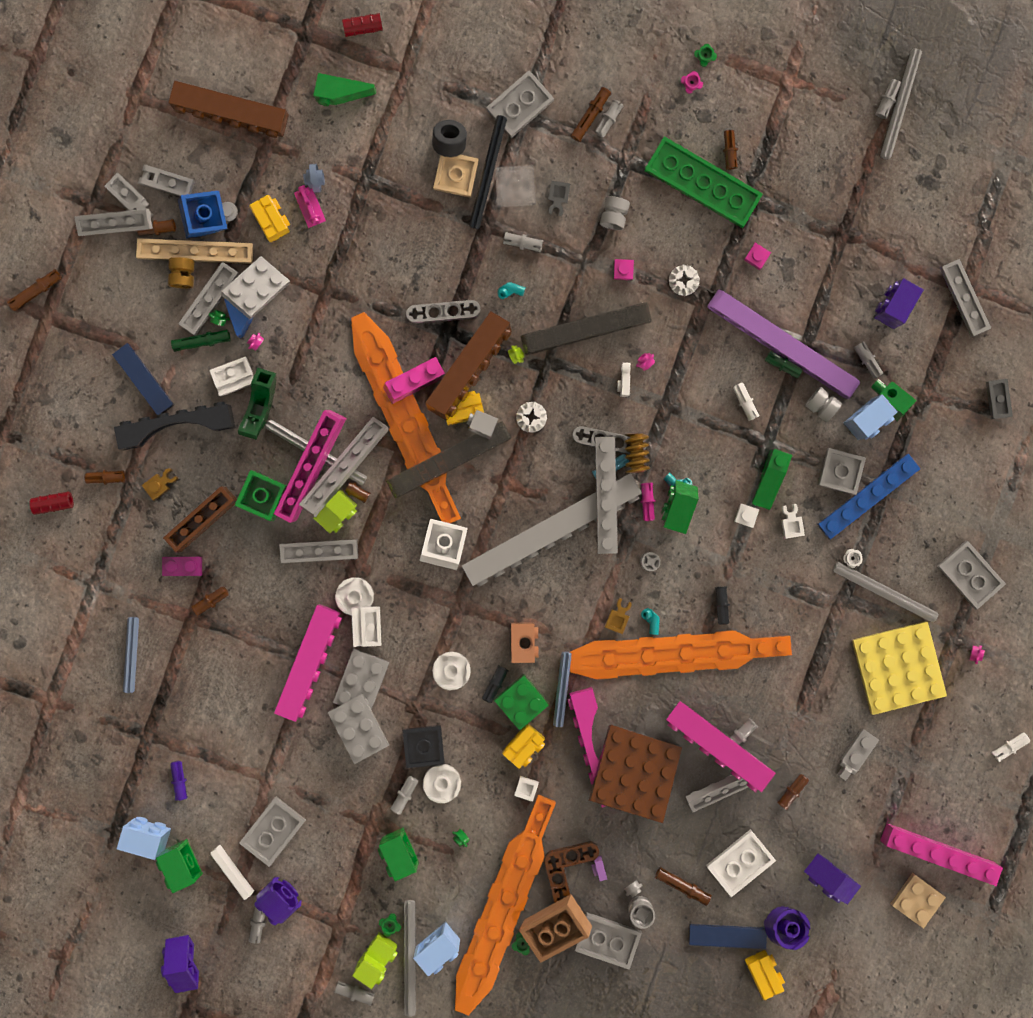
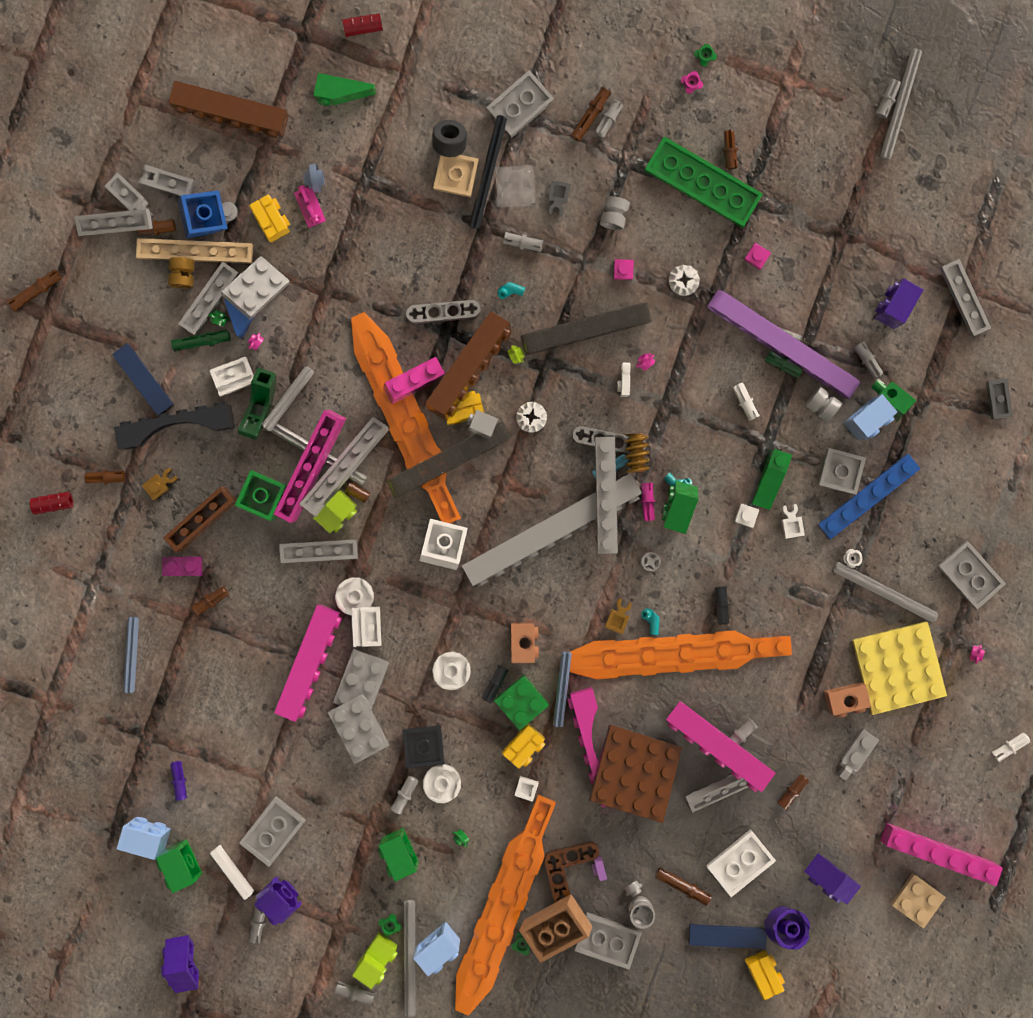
(287, 398): none -> light grey axle
(836, 696): none -> nougat brick

